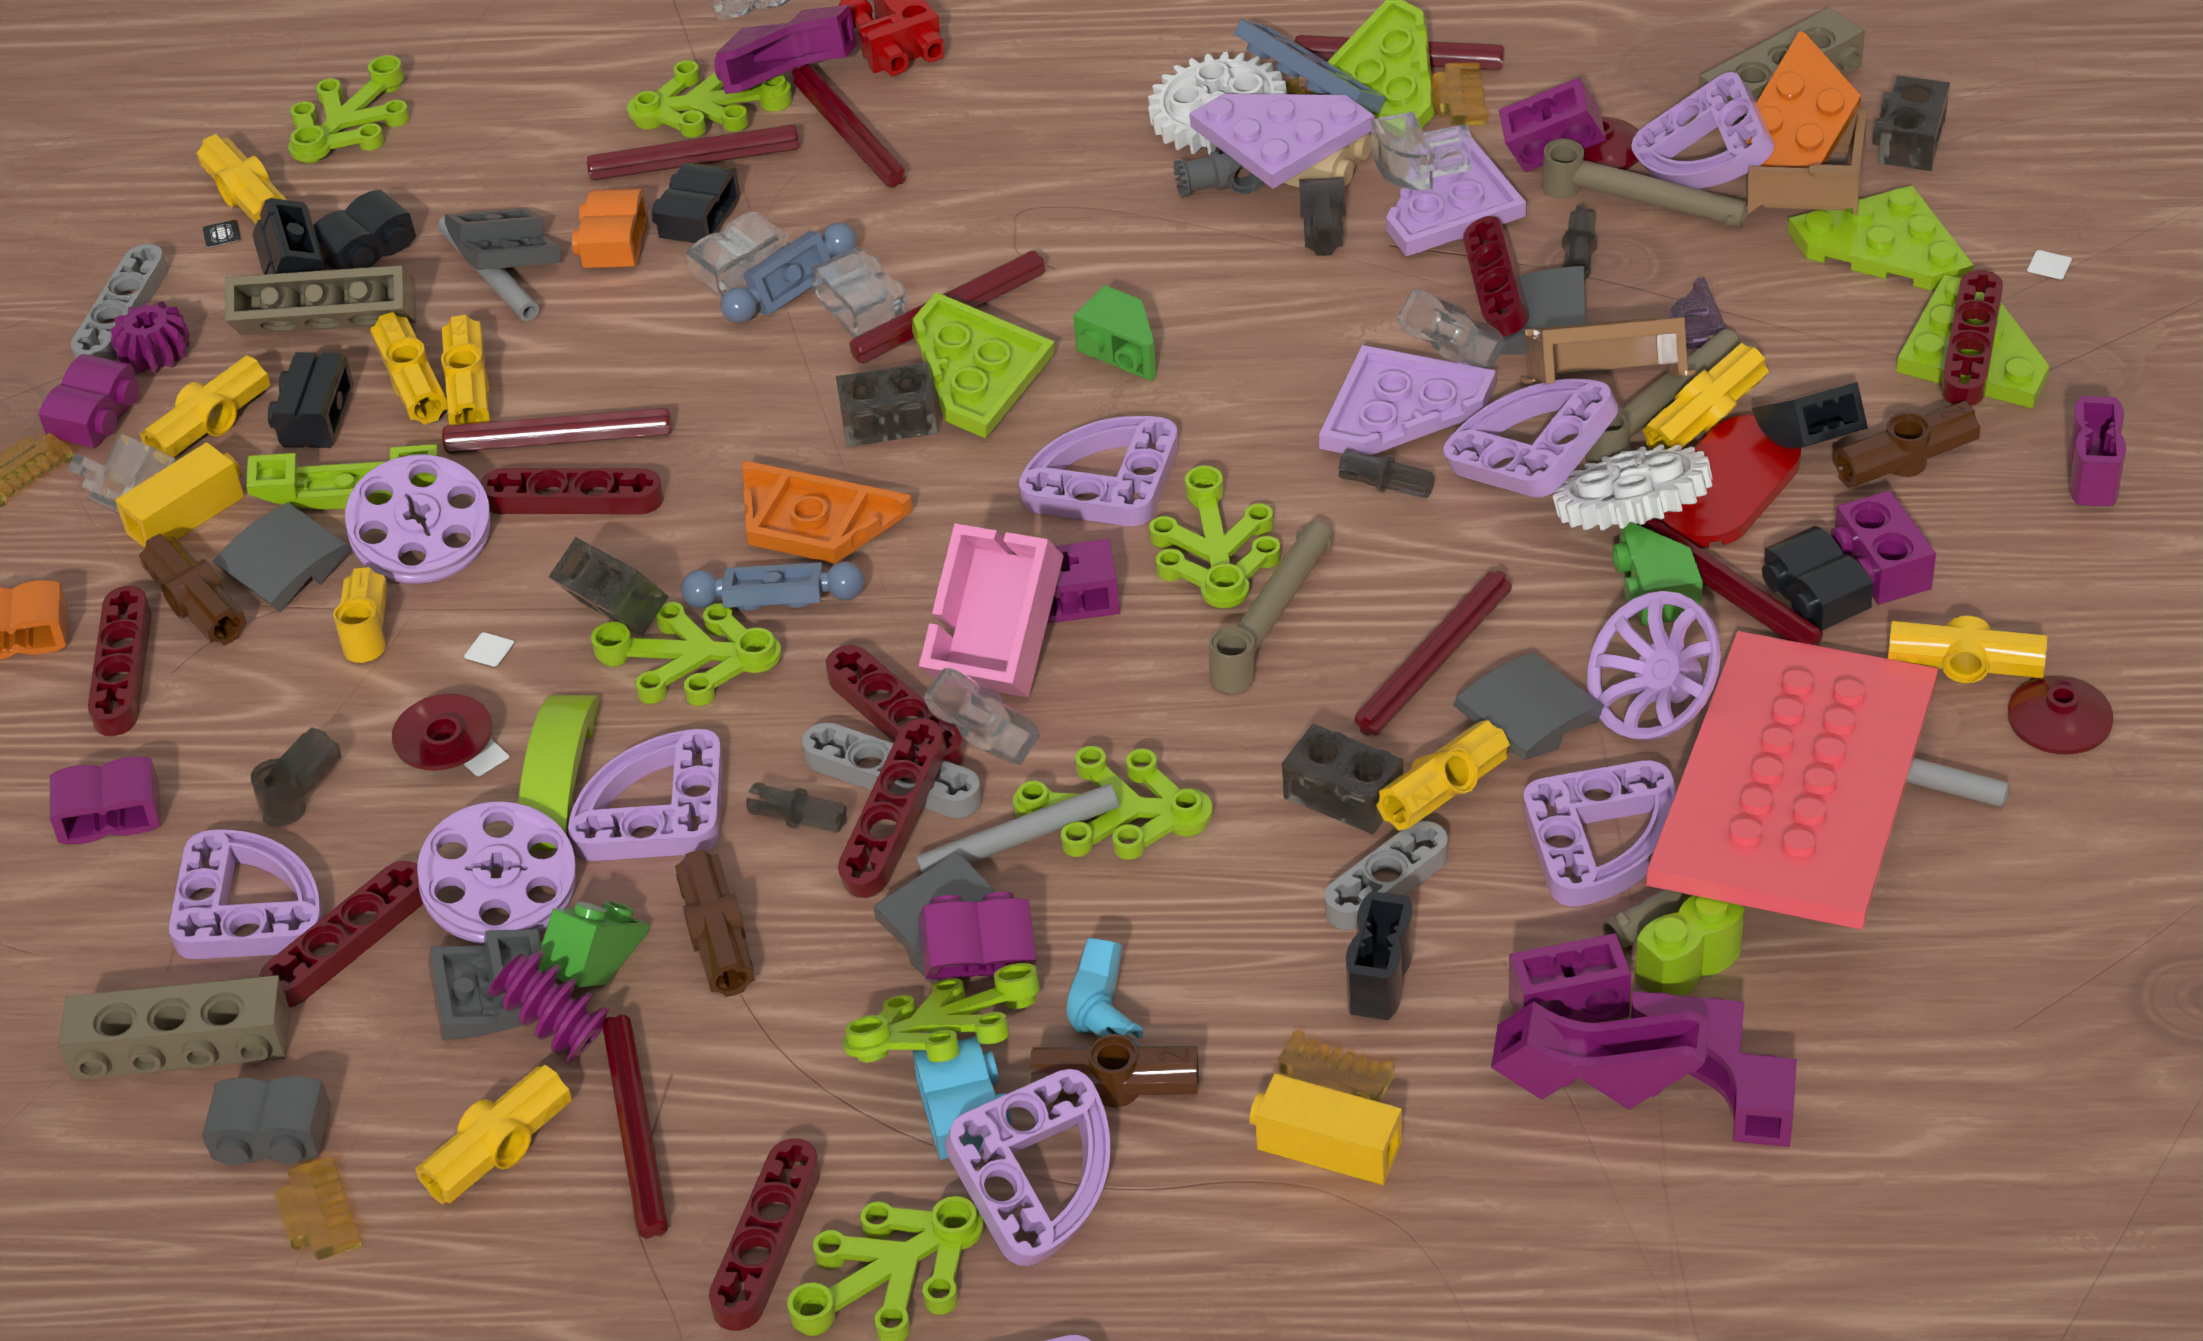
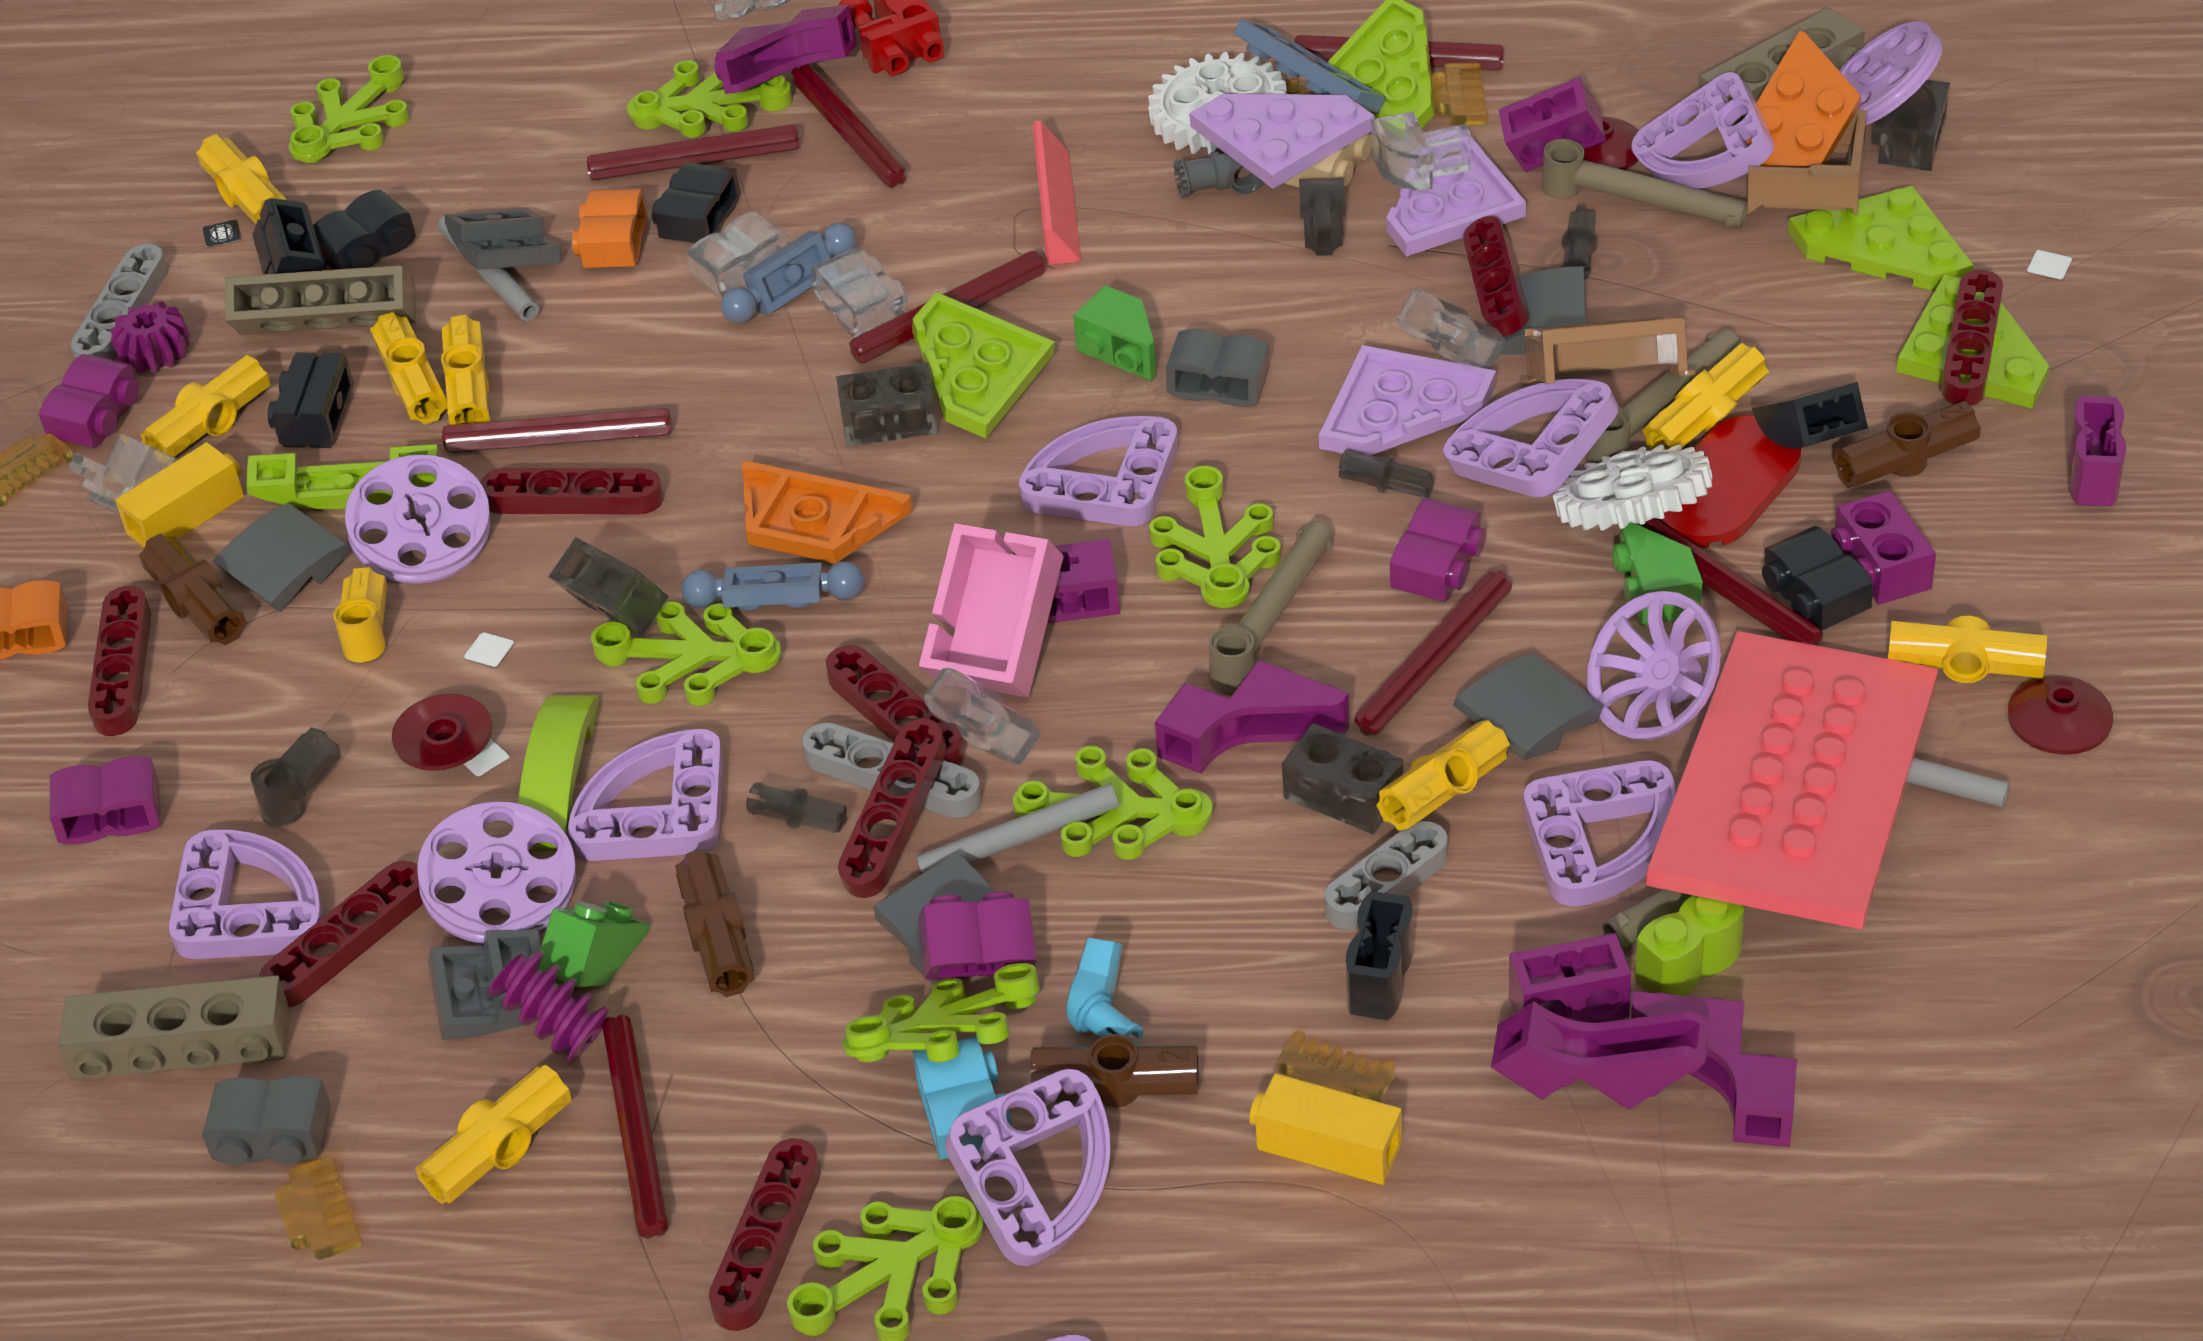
(1056, 197): none -> coral slope
(1217, 367): none -> dark grey brick
(1265, 708): none -> magenta arch
(1436, 550): none -> magenta brick
(1700, 314): clear purple tile -> none
(1893, 67): none -> lavender wedge

